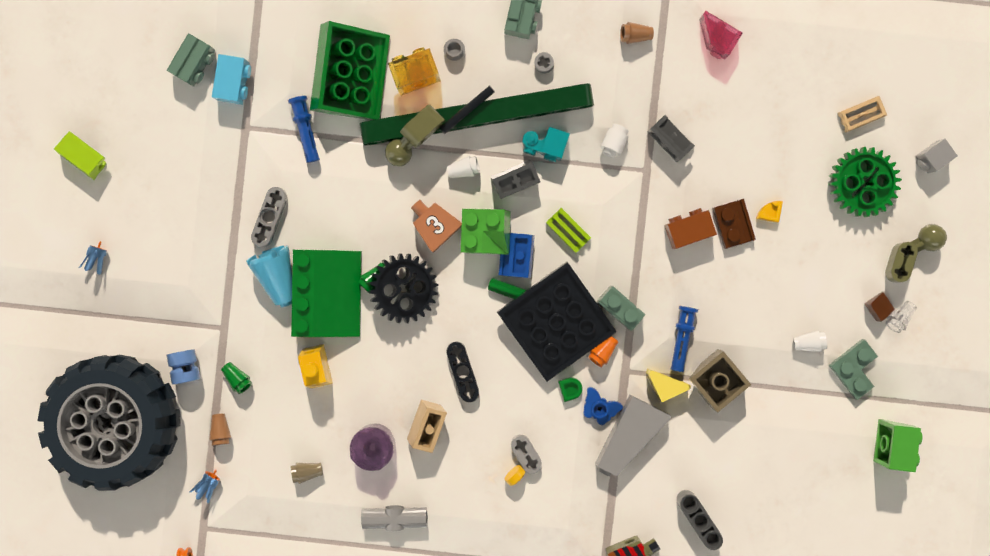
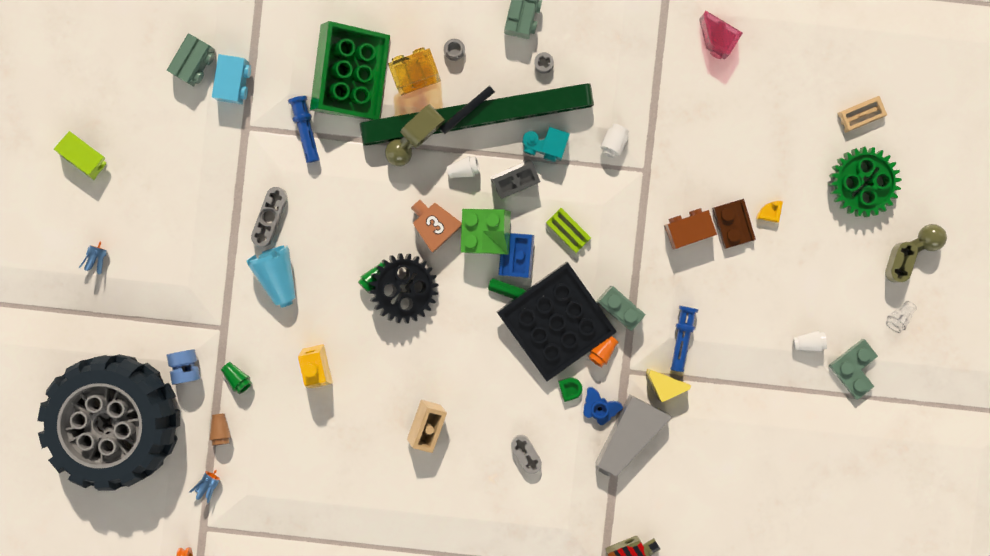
(305, 471): dark tan cone -> none
(326, 293): green slope -> none
(360, 449): clear purple brick -> none
(394, 518): light grey piece -> none
(473, 385): black beam -> none
(514, 475): yellow tile -> none
(635, 33): medium nougat cone -> none
(670, 138): dark grey hinge -> none
(706, 527): dark grey beam -> none
(719, 380): dark tan slope -> none
(880, 307): reddish brown slope -> none
(897, 445): bright green slope -> none
(936, 156): light grey brick -> none

